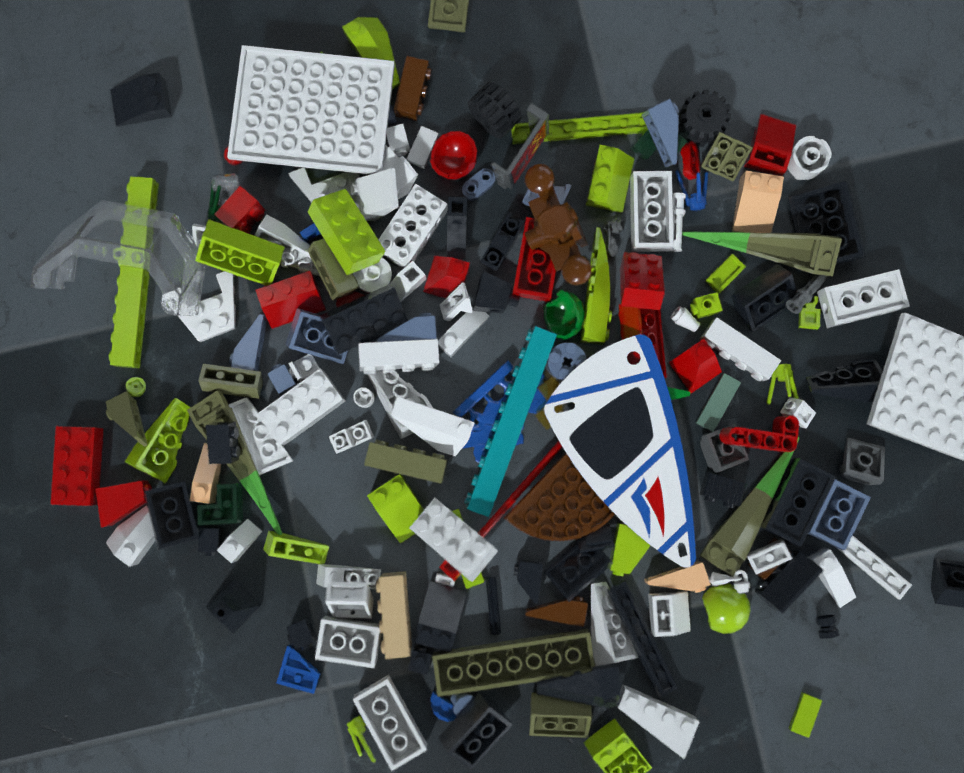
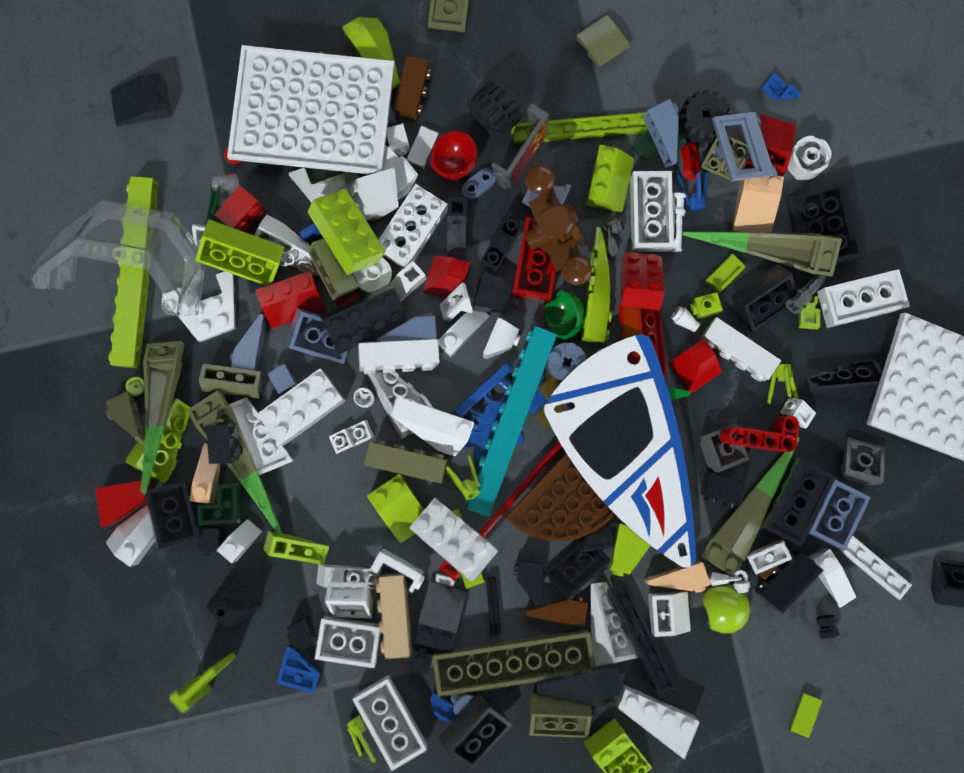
(76, 465): red brick -> none
(161, 374): none -> olive plate
(198, 687): none -> lime fence
(303, 367): white bracket -> none
(400, 565): none -> white panel
(467, 487): none -> lime plant
(501, 339): none -> white slope
(603, 41): none -> olive slope
(718, 402): sand green tile -> none
(757, 149): none -> sand blue piece
(778, 89): none -> blue slope

